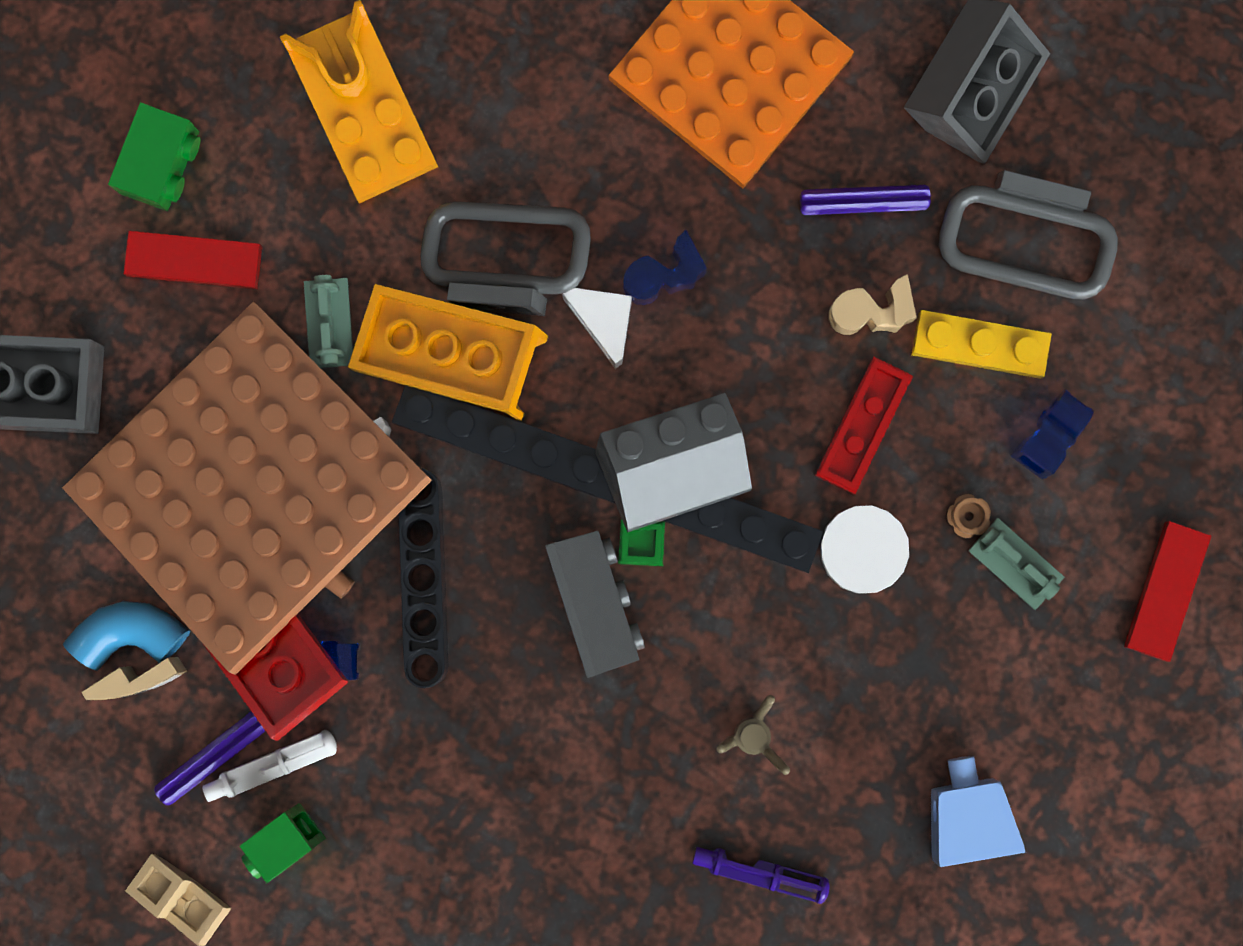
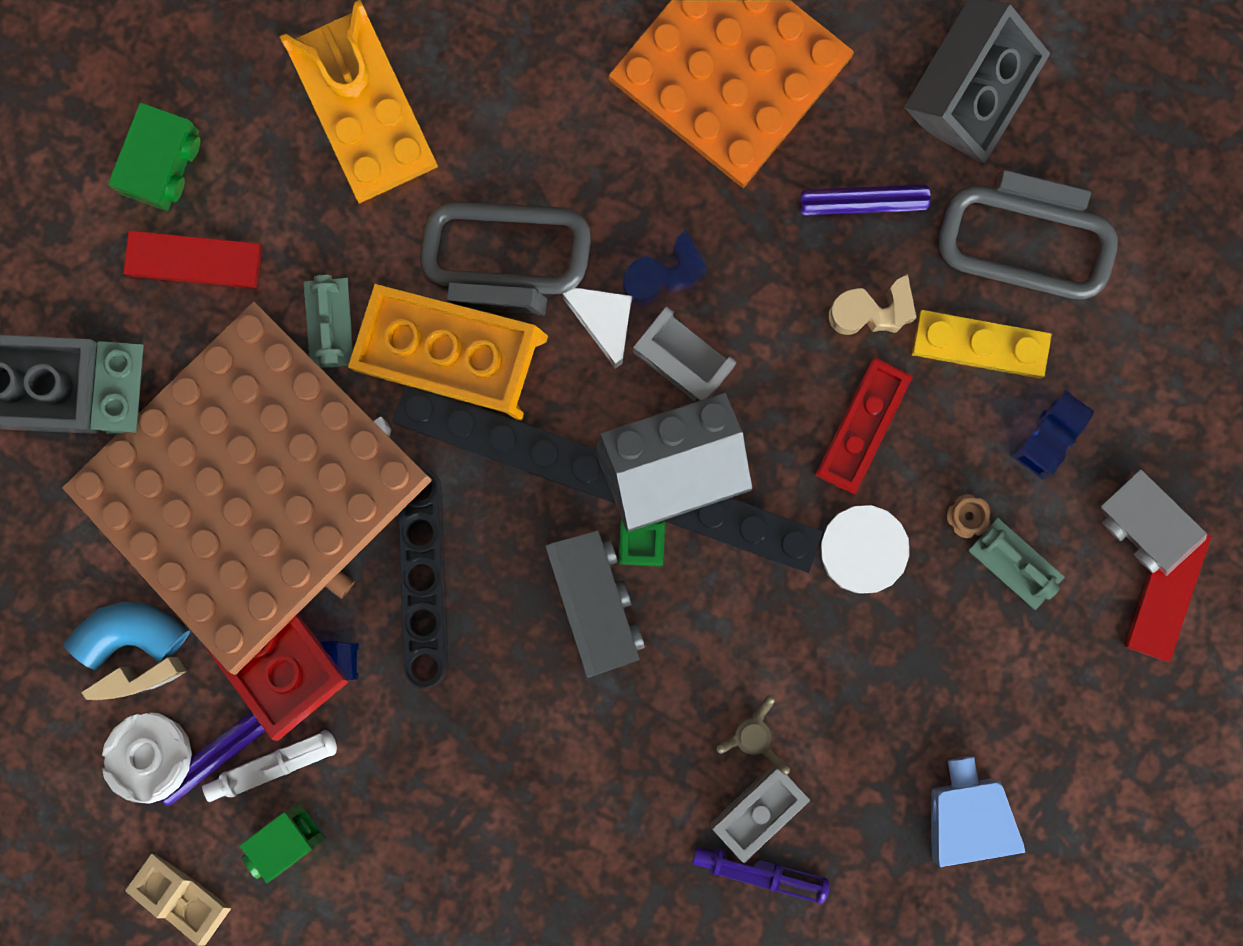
(117, 387): none -> sand green hinge
(146, 757): none -> white tile
(682, 357): none -> light grey panel
(759, 813): none -> light grey panel
(1152, 524): none -> light grey brick

